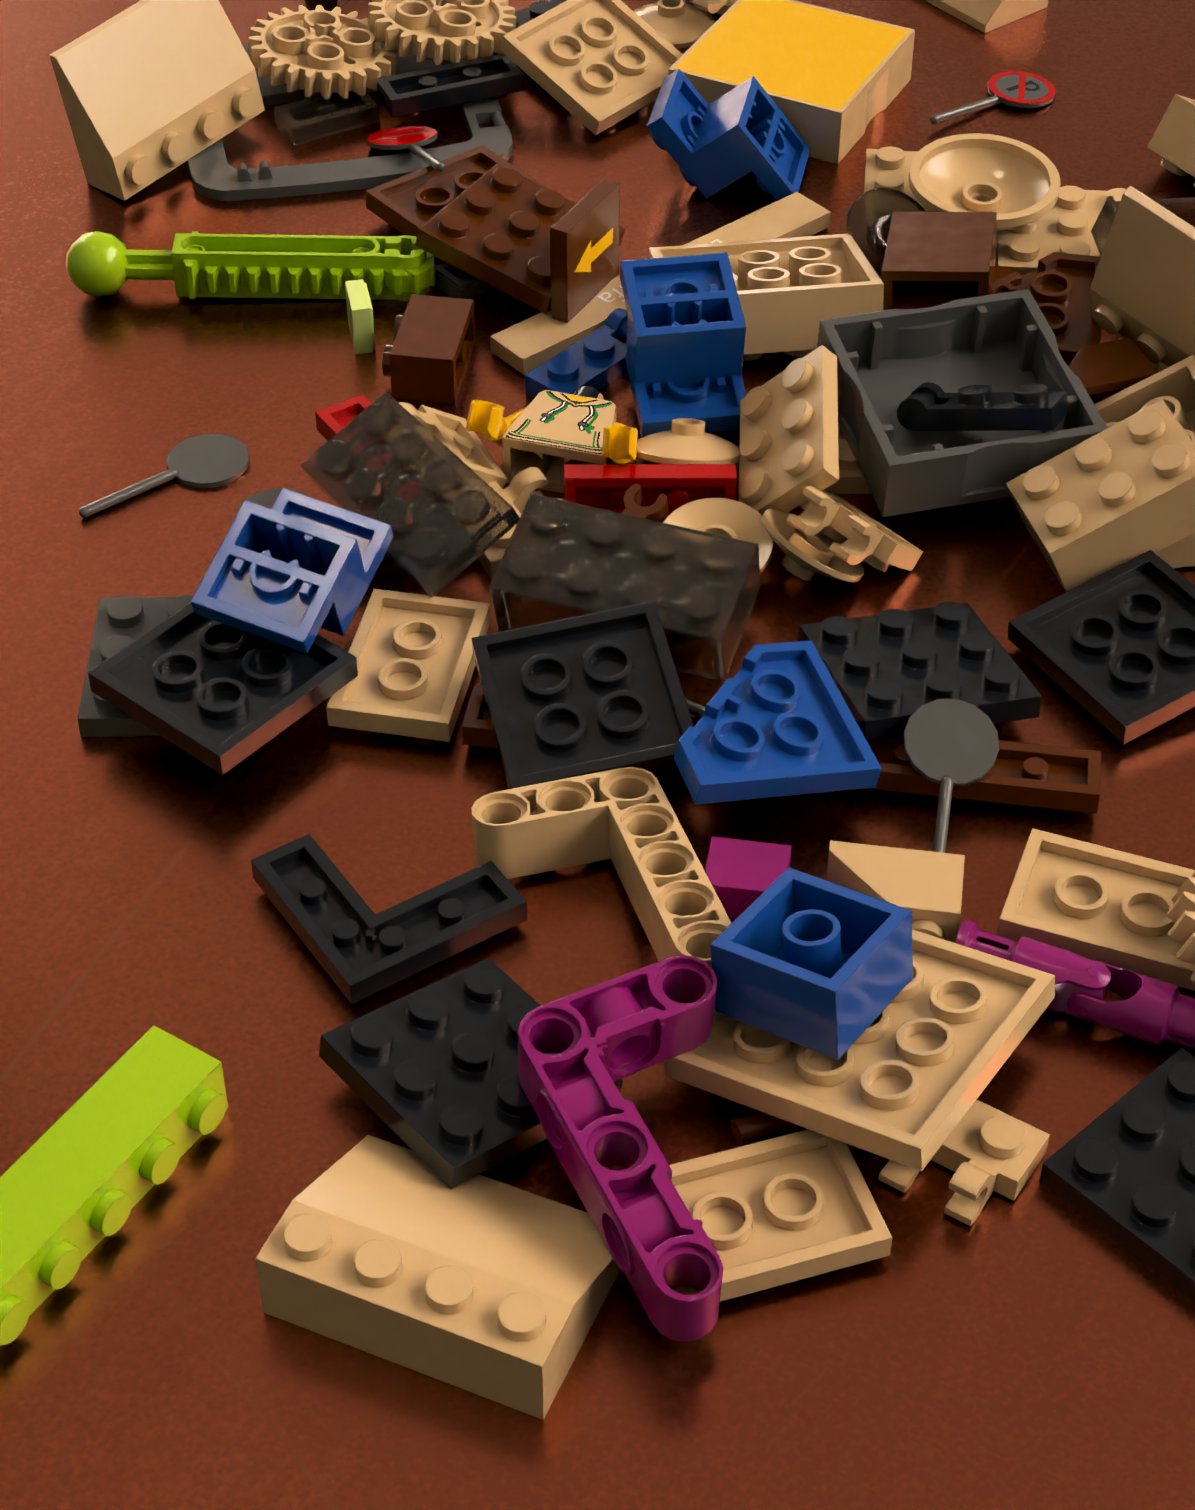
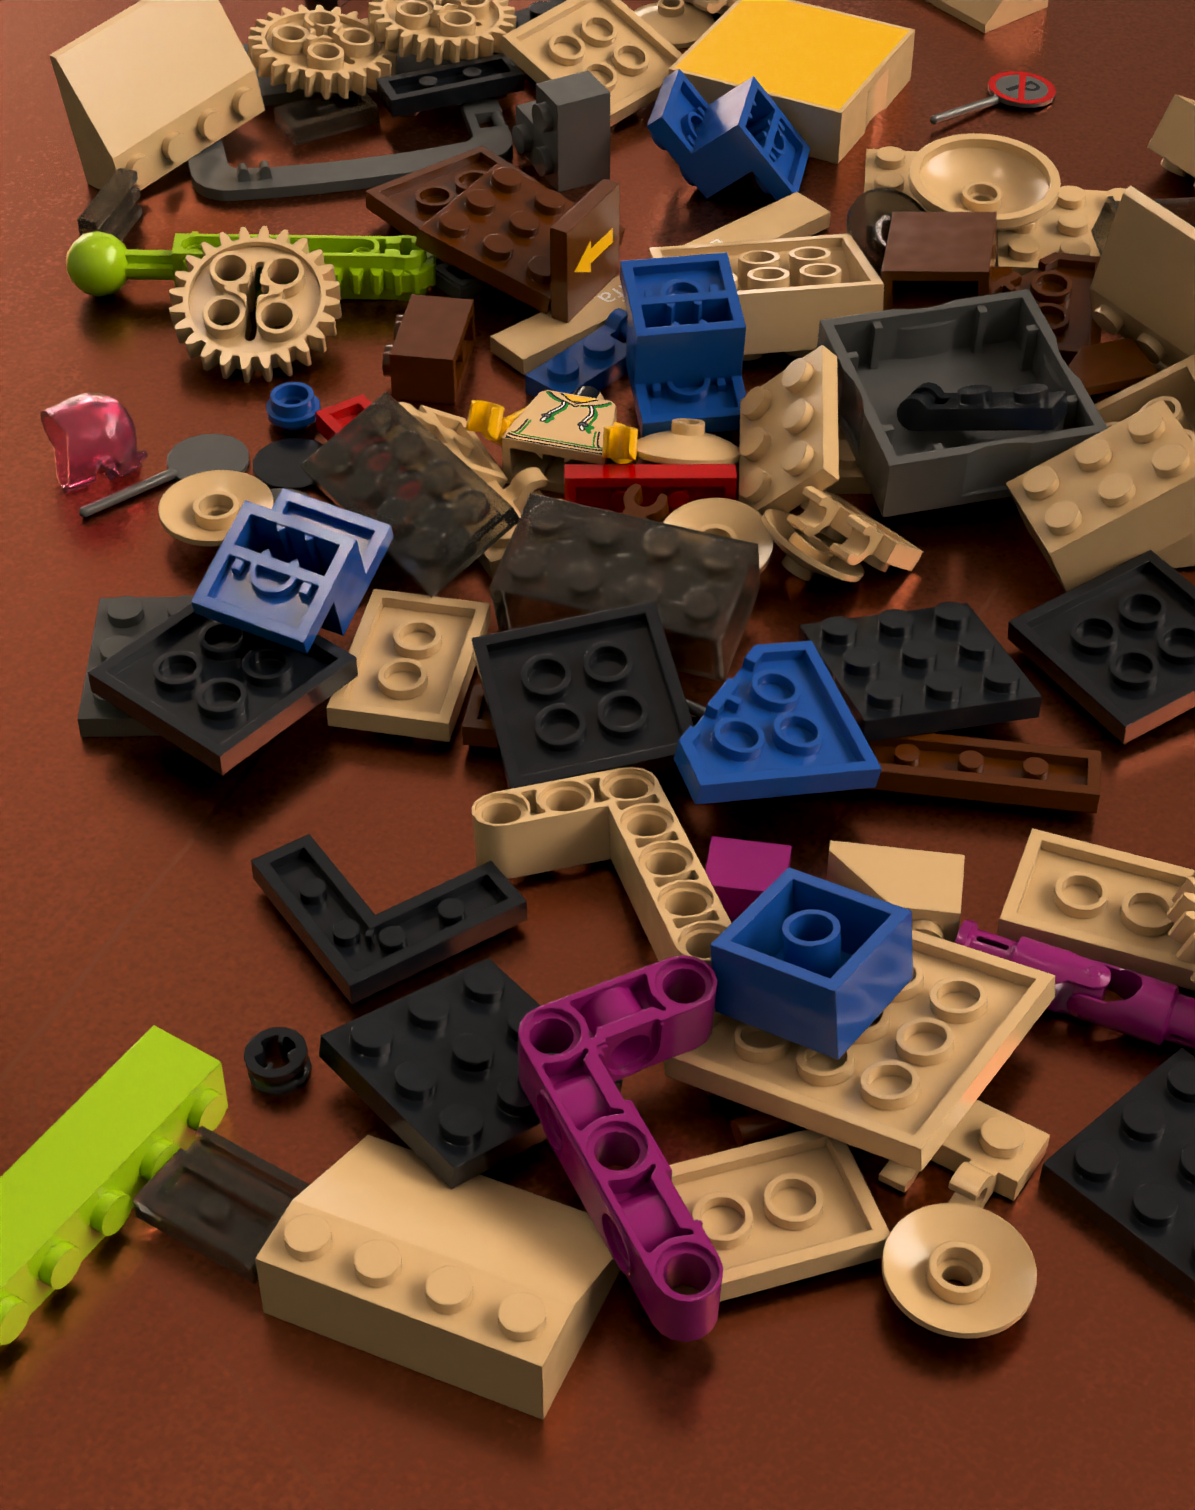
(89, 435): none -> clear pink helmet
(113, 207): none -> clear smoke tile
(206, 503): none -> tan dish
(209, 299): none -> tan gear
(218, 1201): none -> clear smoke plate
(272, 1043): none -> black bush
(280, 464): none -> black piece
(292, 406): none -> blue plate
(360, 316): yellowish green tile -> none
(407, 138): piece -> none
(566, 131): none -> dark grey brick
(952, 747): dark grey piece -> none
(963, 1246): none -> tan dish

